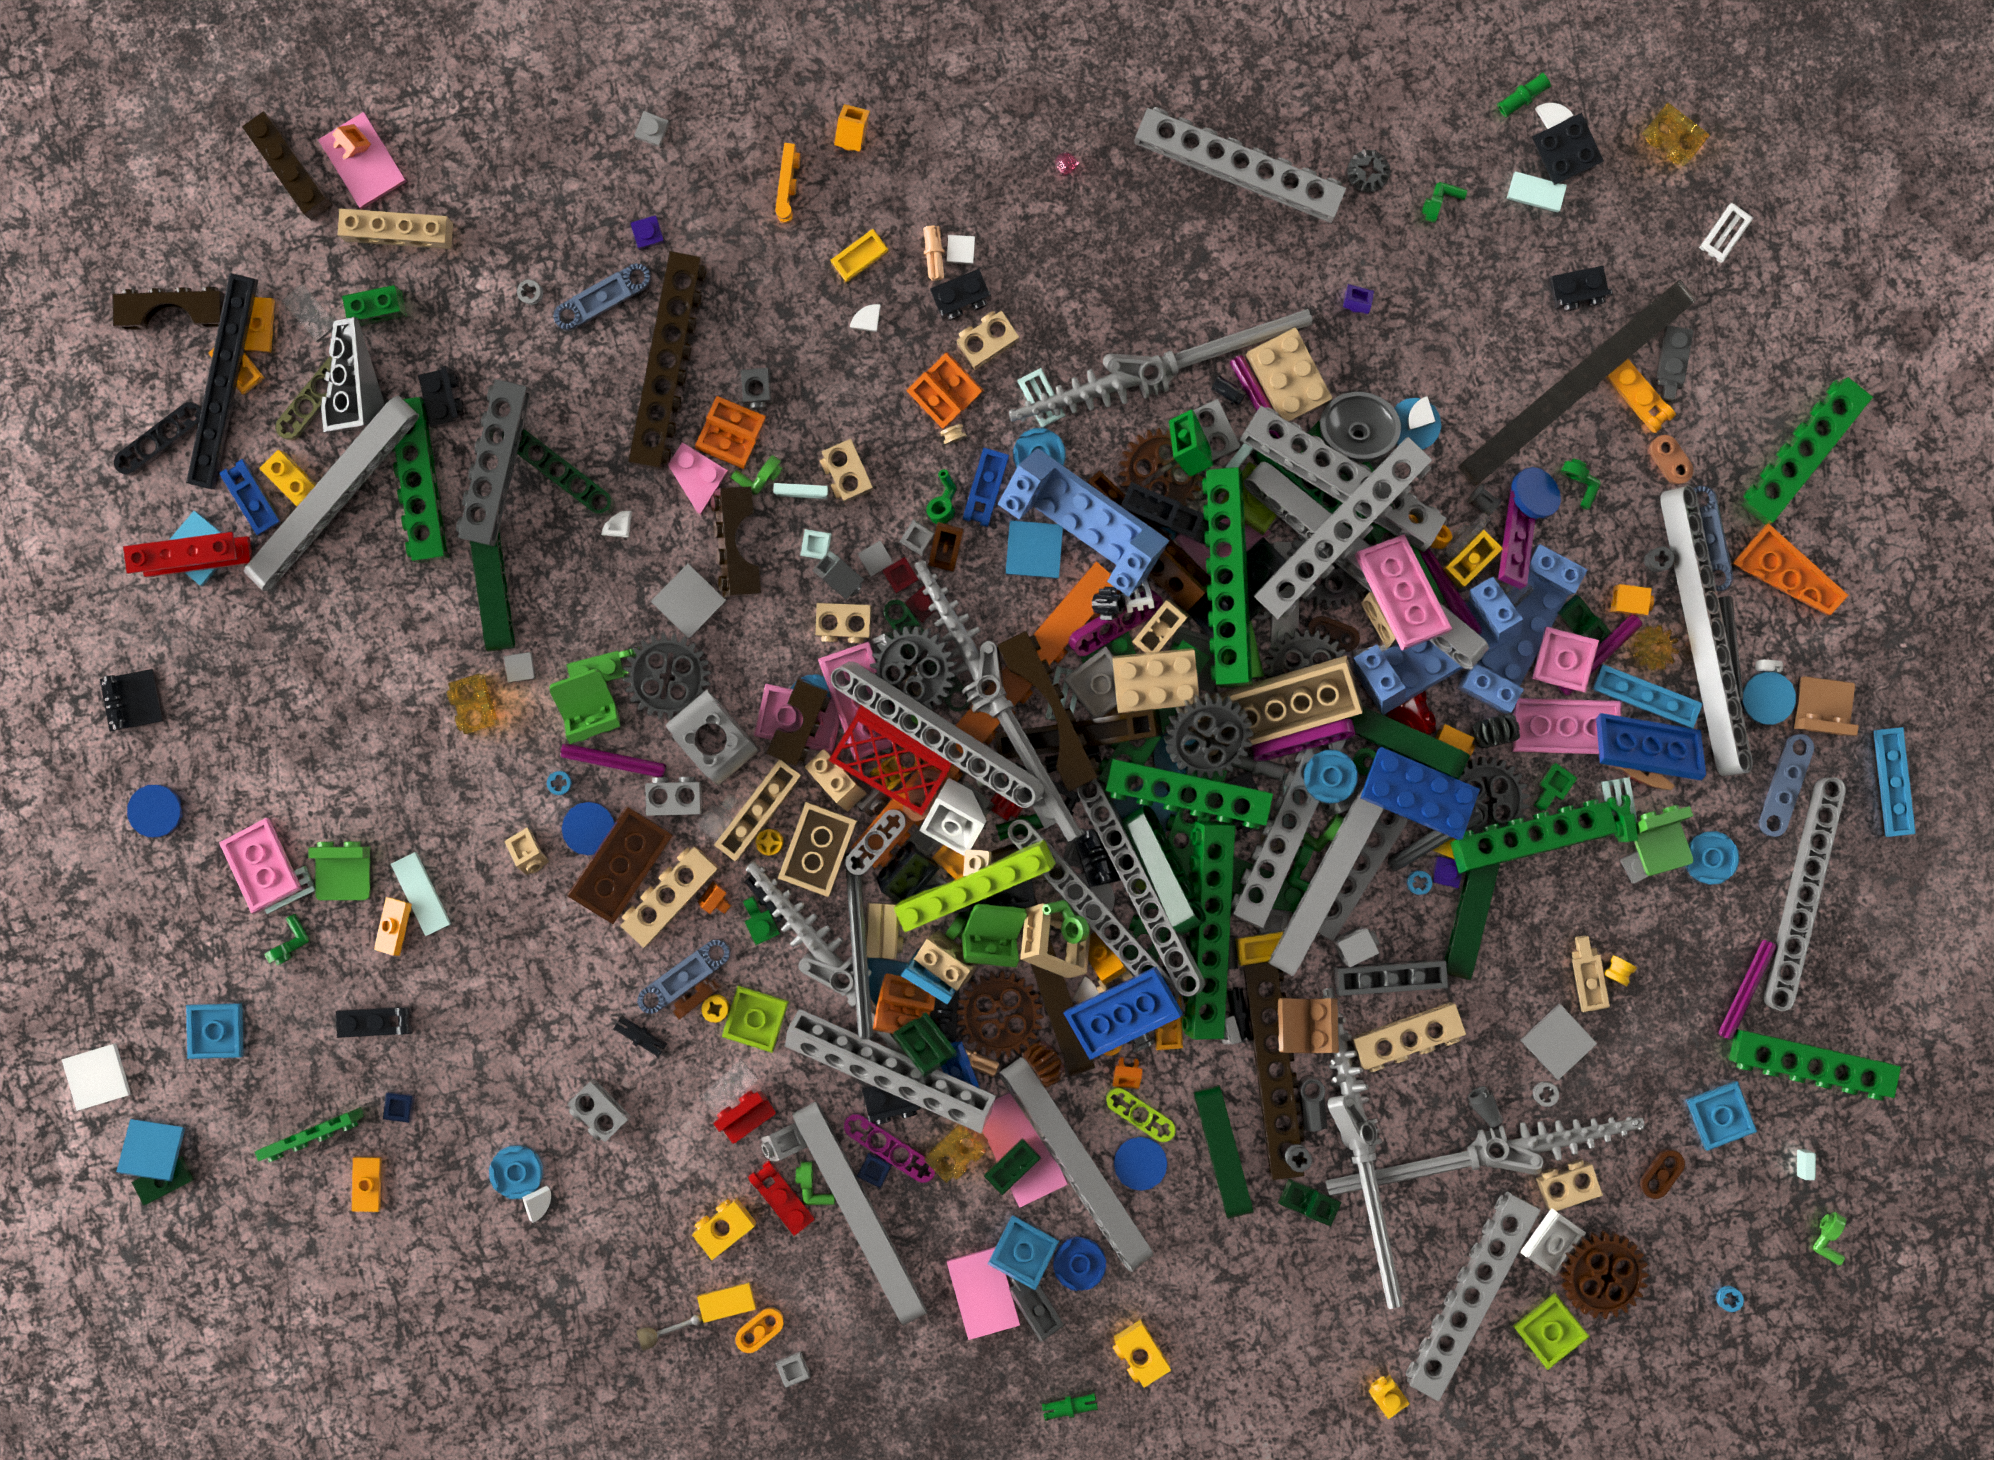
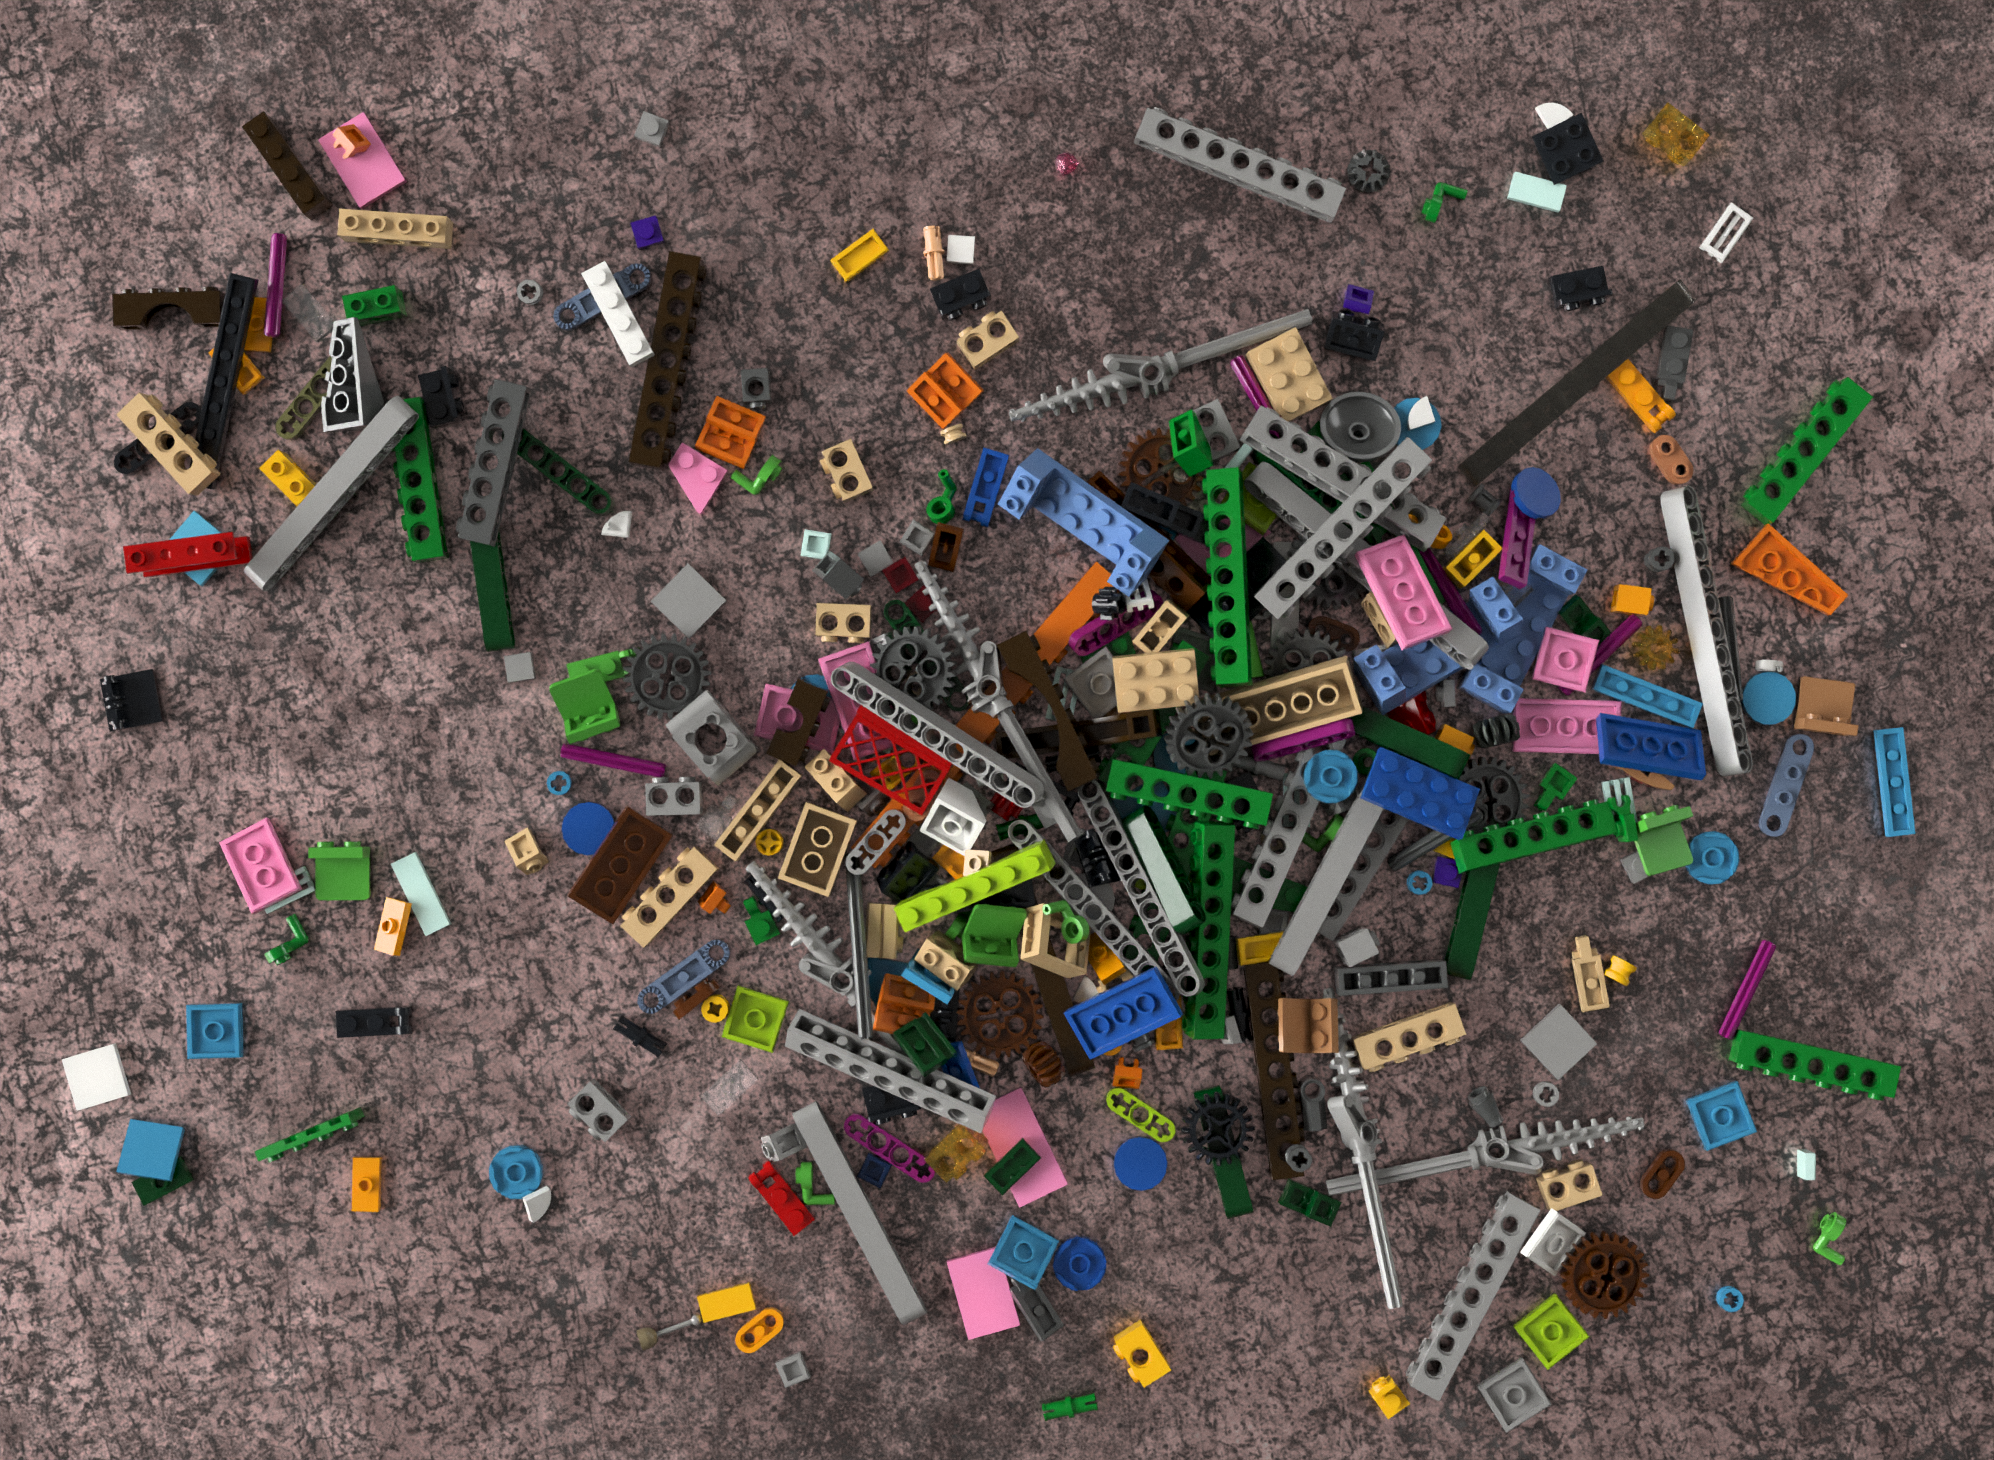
(137, 416): none -> tan brick
(154, 810): blue tile -> none
(251, 498): blue plate -> none
(275, 285): none -> magenta axle
(398, 1107): dark blue tile -> none
(479, 701): clear yellow brick -> none
(618, 314): none -> white plate
(716, 1242): yellow brick -> none
(737, 575): dark brown arch -> none
(745, 1117): red bracket -> none
(787, 185): light orange plate -> none
(801, 491): light aqua tile -> none
(851, 128): light orange brick -> none
(866, 318): white tile -> none
(1030, 377): light aqua tile -> none
(1034, 549): dark azure tile -> none
(1042, 439): dark azure tile -> none
(1076, 1164): light grey beam -> none
(1207, 1136): none -> black gear
(1229, 390): black pin -> none
(1300, 862): green plate -> none
(1354, 335): none -> black bracket
(1445, 693): none -> light grey plate
(1514, 1394): none -> light grey tile
(1524, 95): green pin -> none
(1578, 472): green plate -> none
(1715, 537): sand blue plate -> none
(1814, 883): light grey beam -> none

